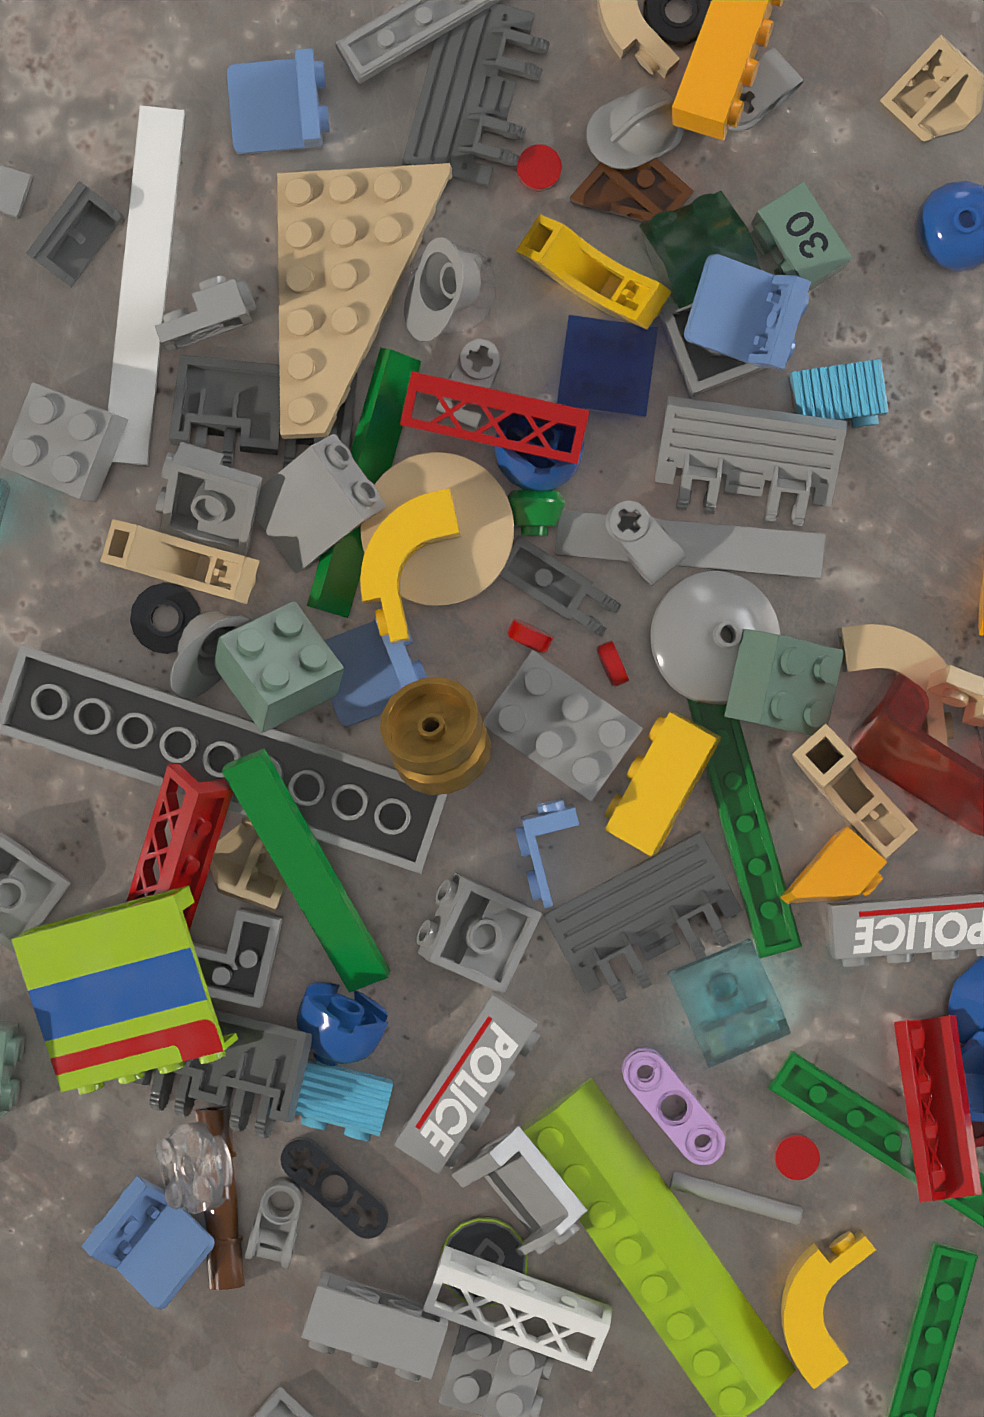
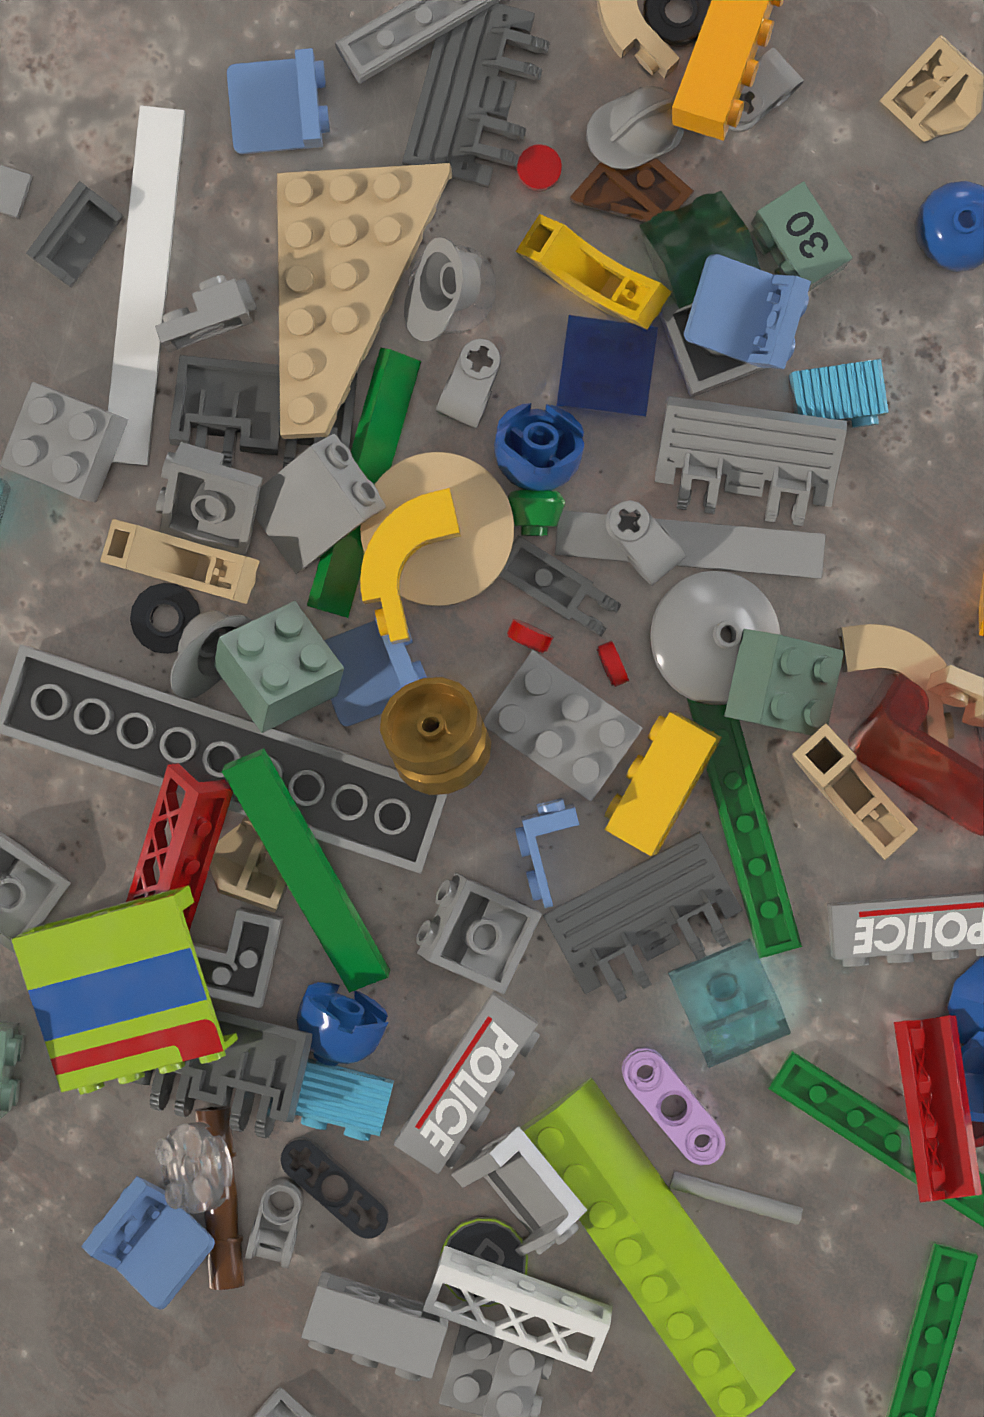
(499, 401): red fence -> none
(796, 1156): red tile -> none
(803, 1305): yellow arch -> none
(838, 871): light orange slope -> none

